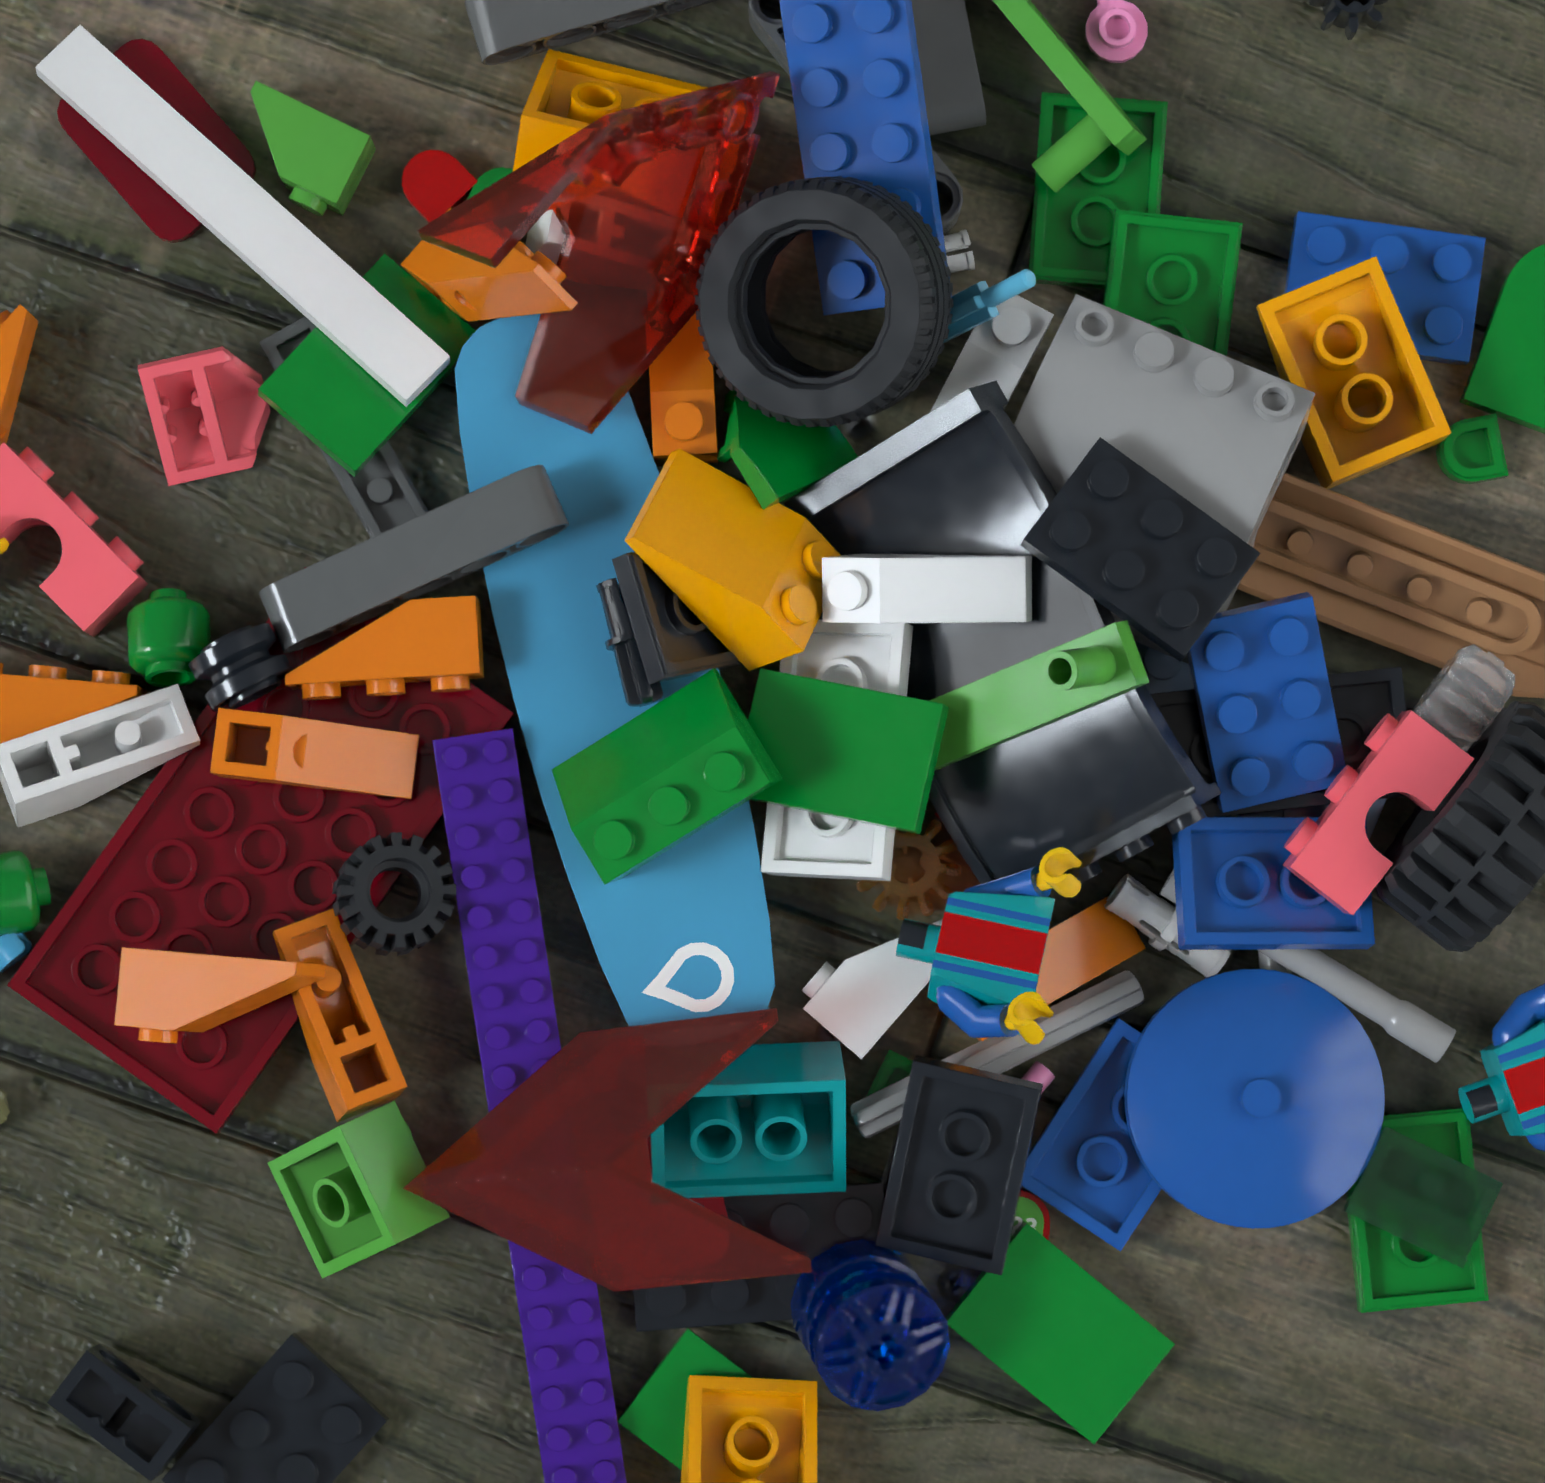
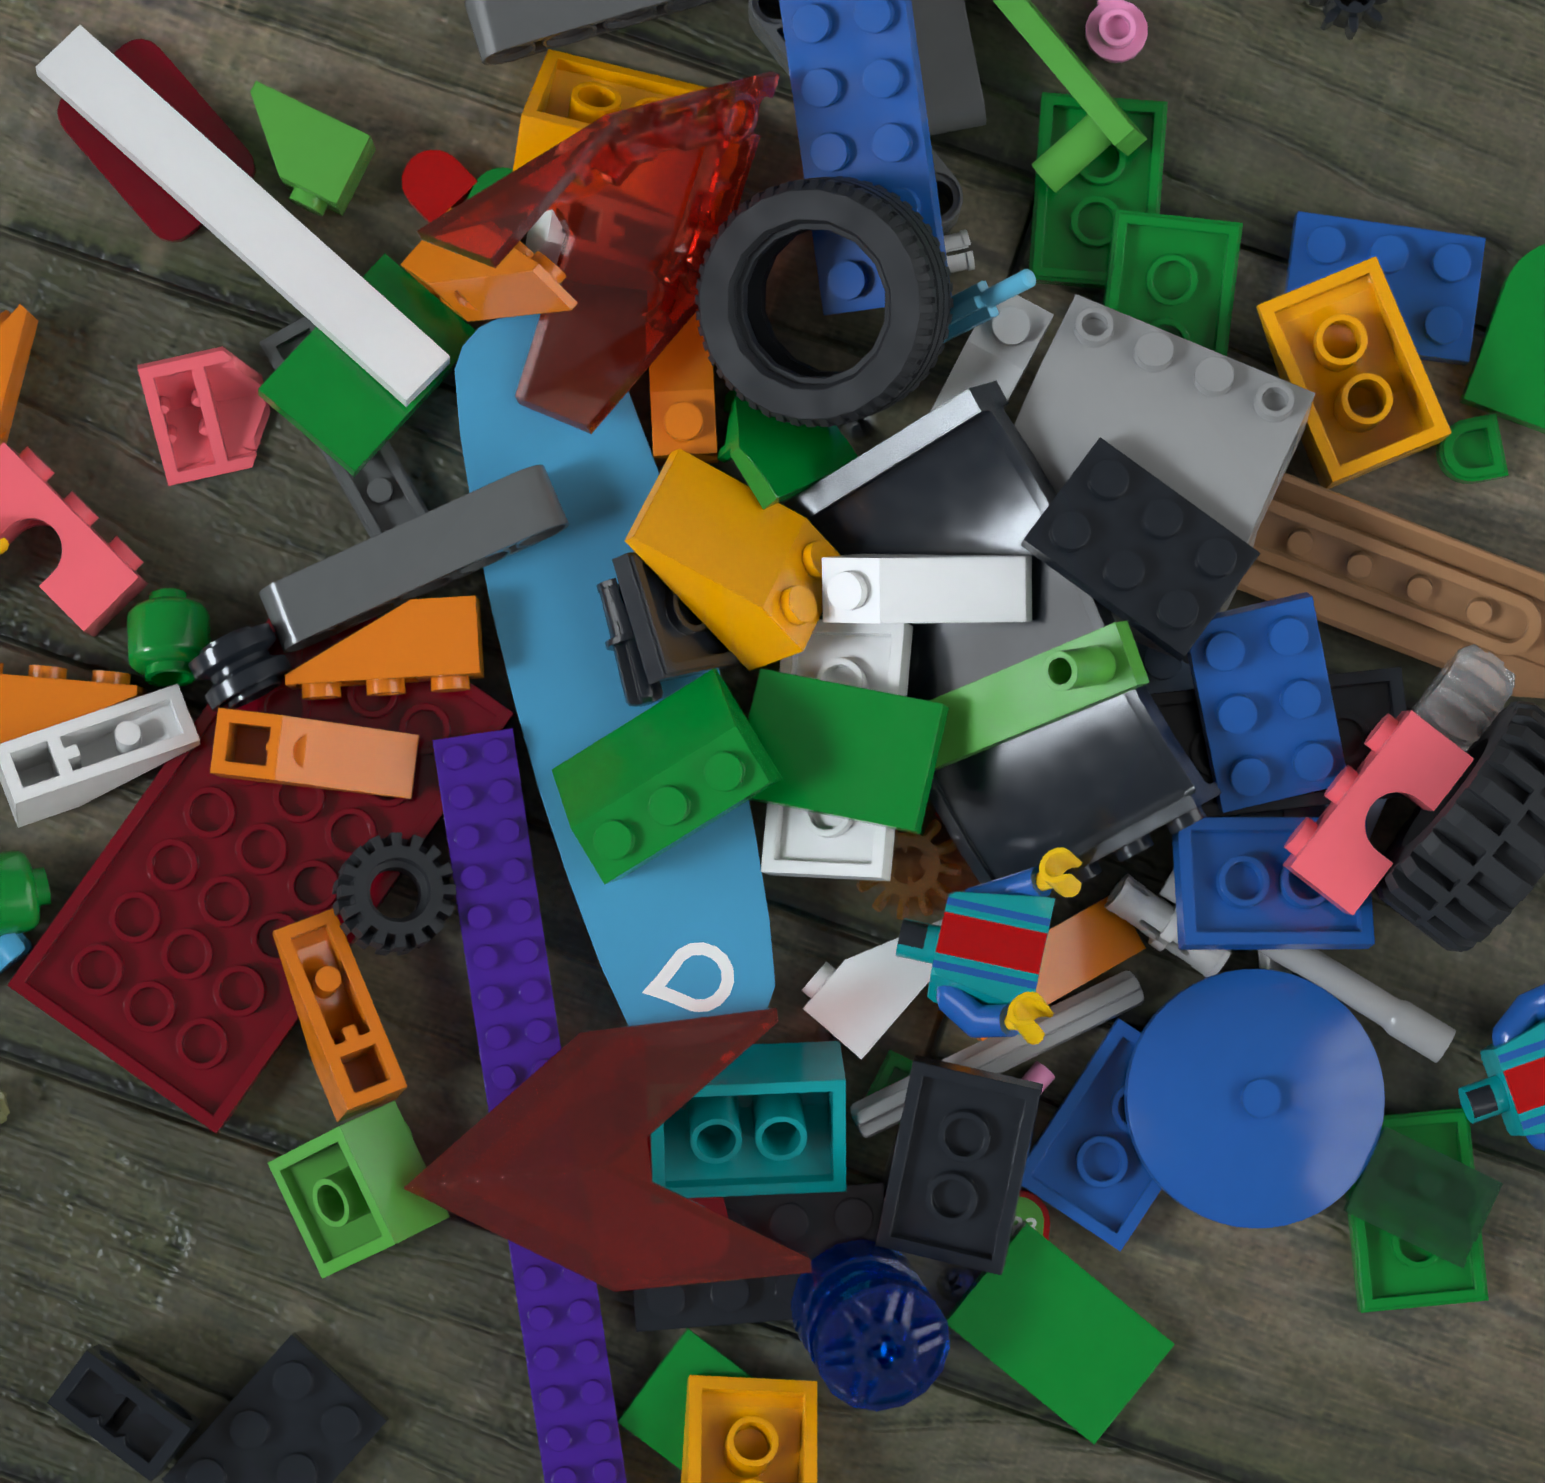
(199, 991): orange slope -> none

